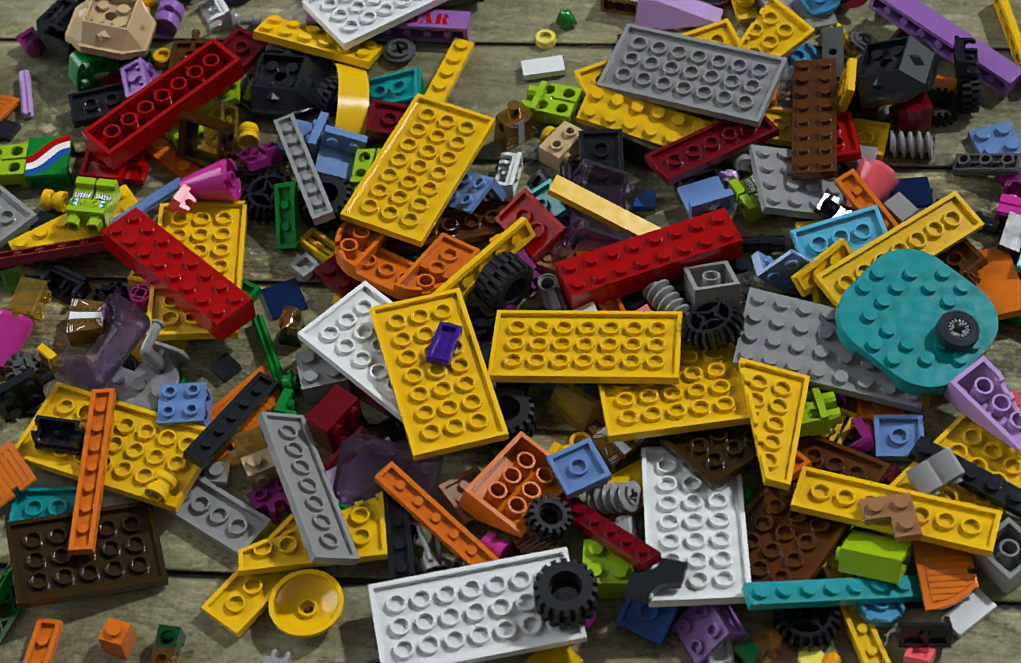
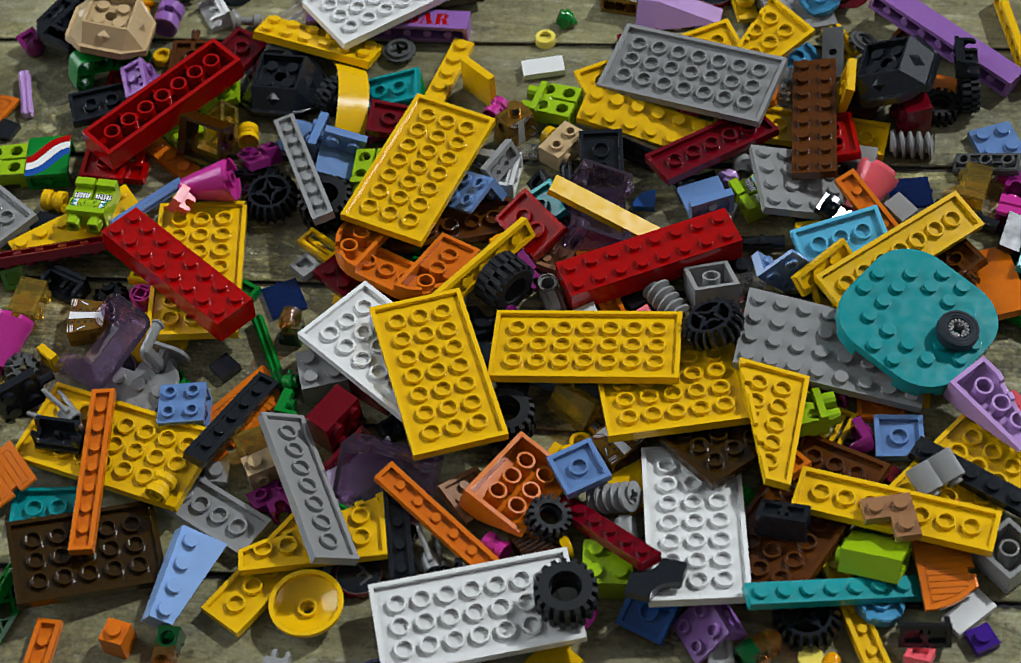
(65, 412): none -> light grey plant
(181, 573): none -> light blue wedge
(287, 215): green plate -> none
(355, 579): none -> black tile
(444, 344): dark purple tile -> none
(478, 80): none -> yellow tile
(497, 105): none -> dark pink wheel
(498, 162): none -> light grey bracket
(565, 542): none -> yellow tile
(783, 520): none -> black hinge
(974, 184): none -> clear yellow brick
(982, 639): none -> dark purple plate

